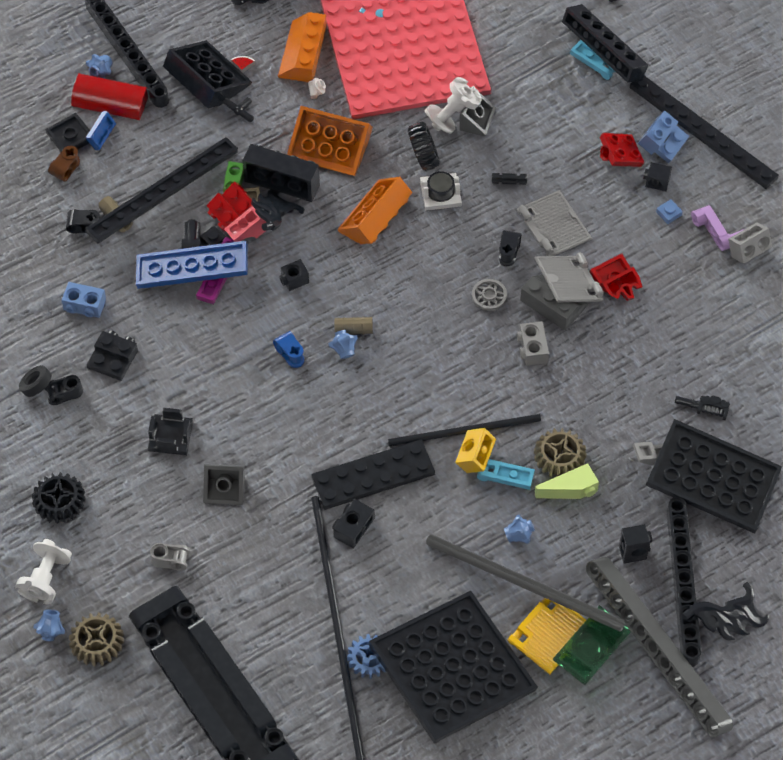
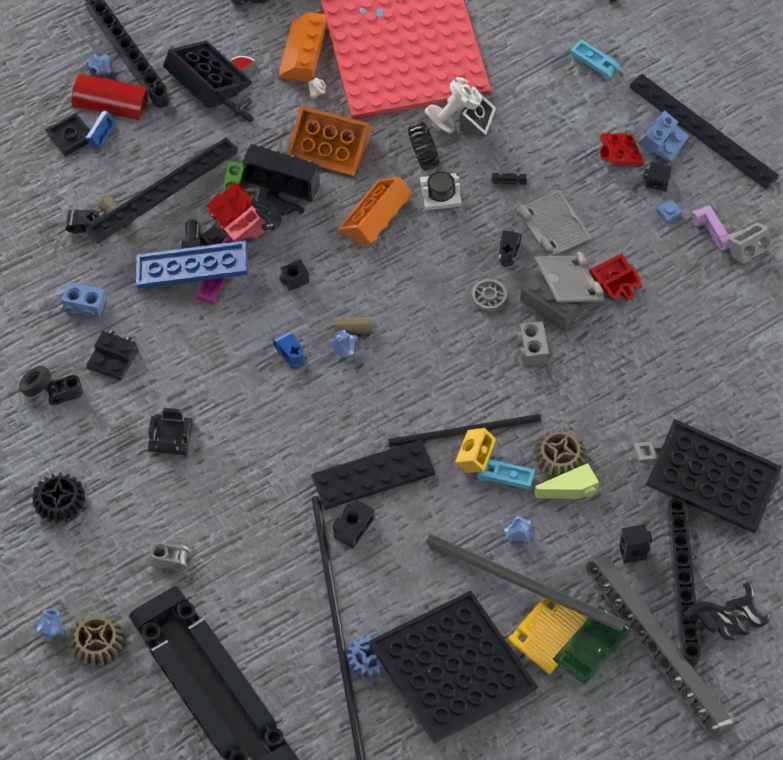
(37, 585): white piece -> none
(65, 163): reddish brown piece -> none
(224, 484): dark grey slope -> none
(605, 43): black brick -> none
(707, 404): black piece -> none

